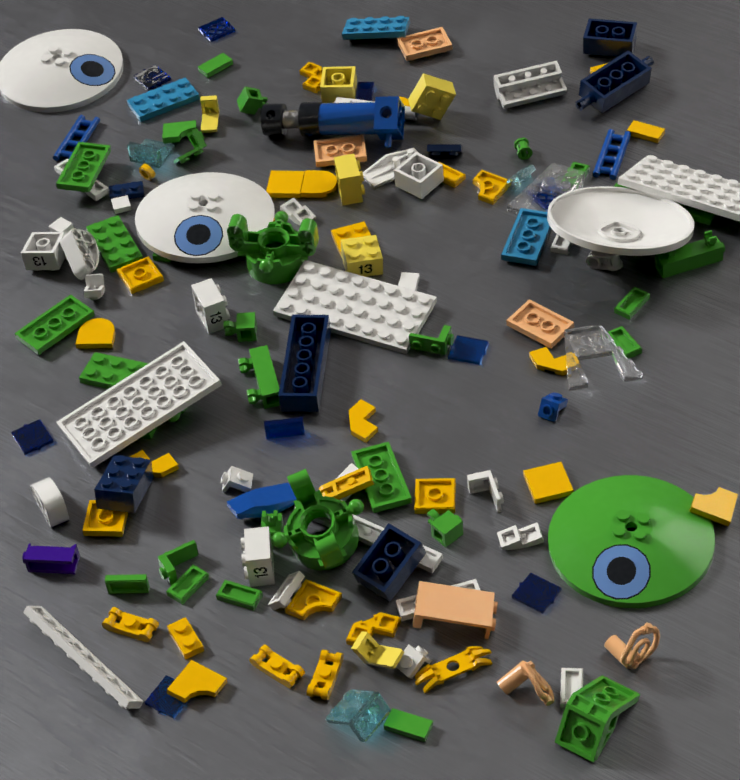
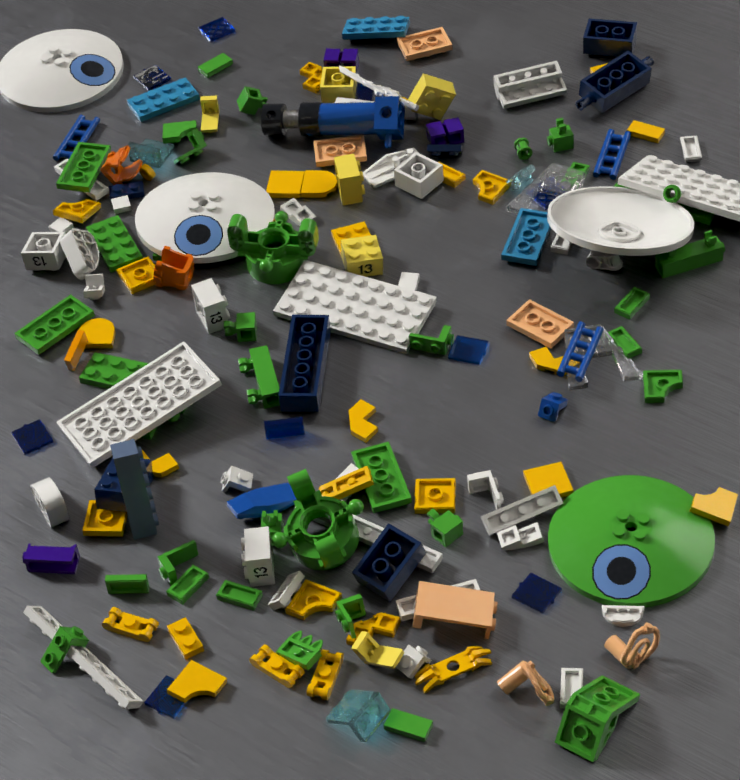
(61, 644): none -> bright green bracket
(76, 350): none -> light orange tile
(77, 211): none -> yellow tile
(122, 173): none -> orange piece
(134, 489): none -> sand blue brick
(174, 269): none -> orange piece
(300, 650): none -> bright green plate
(335, 57): none -> dark purple piece
(350, 609): none -> bright green bracket
(378, 89): none -> white sword
(450, 128): none -> dark purple piece
(521, 510): none -> white plate
(560, 137): none -> bright green brick
(585, 360): none -> blue bar
(622, 615): none -> white tile
(659, 384): none -> bright green tile
(666, 193): none -> bright green plate
(691, 148): none -> white tile

